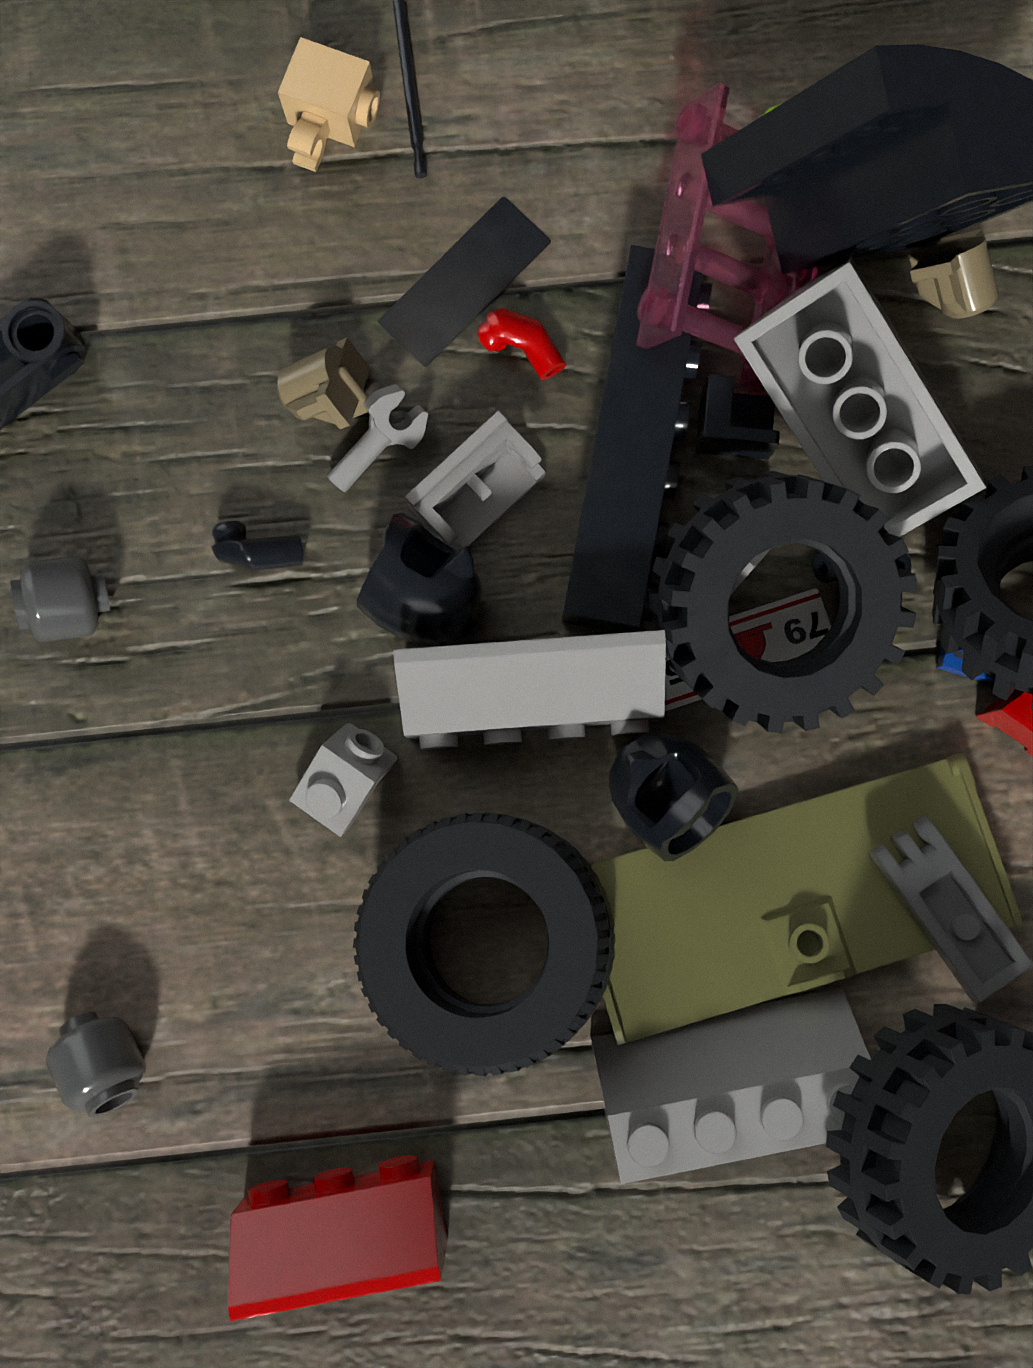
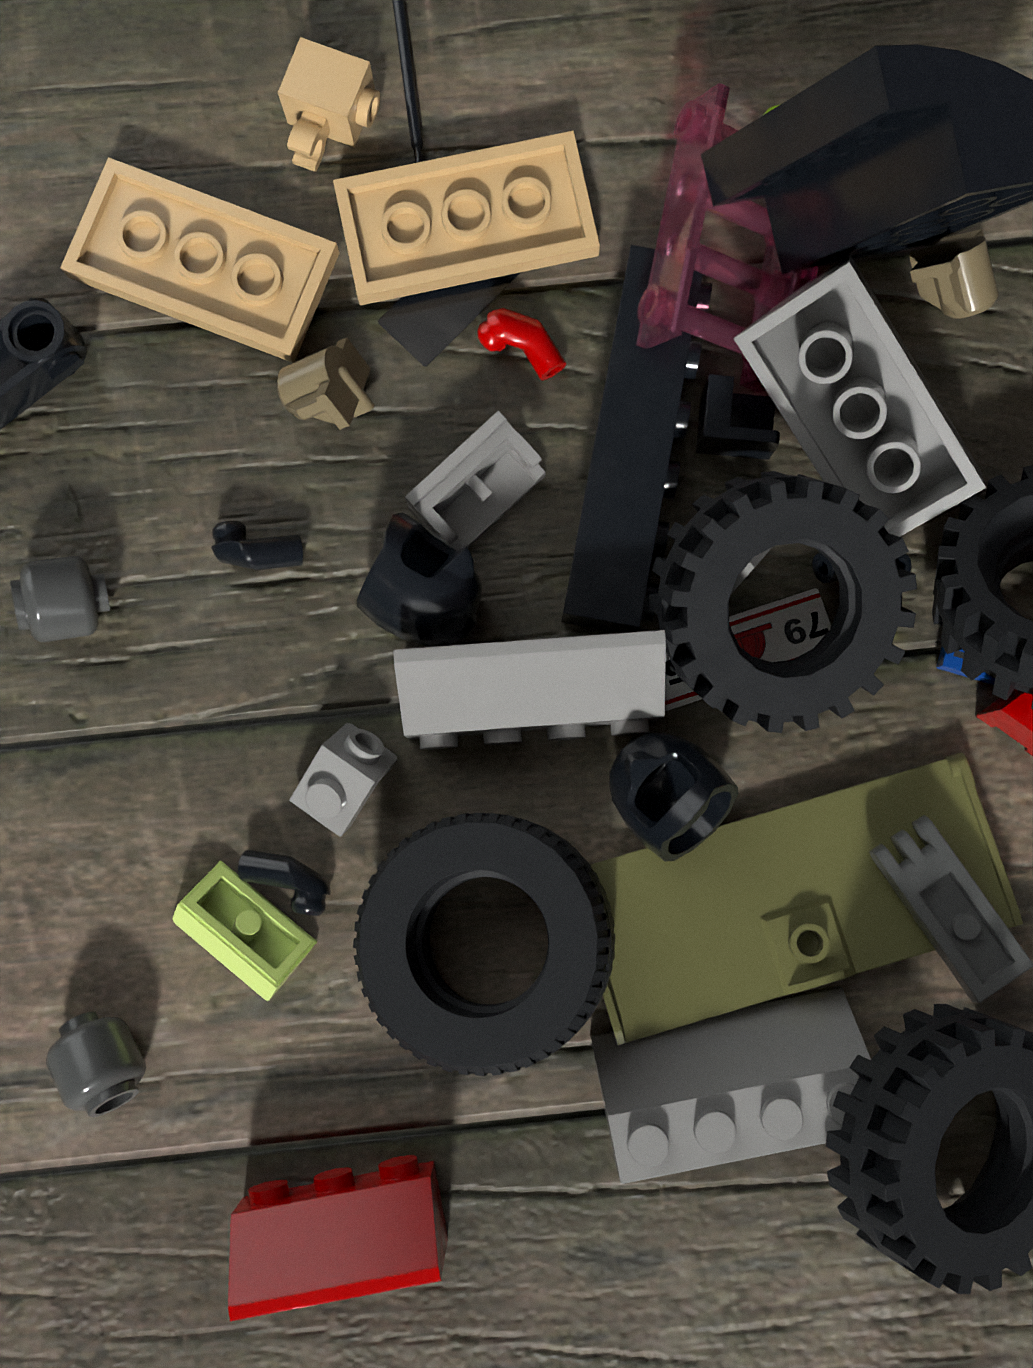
(200, 259): none -> tan plate
(243, 930): none -> yellowish green slope
(286, 872): none -> black arm
(379, 435): light grey bar -> none
(466, 217): none -> tan plate

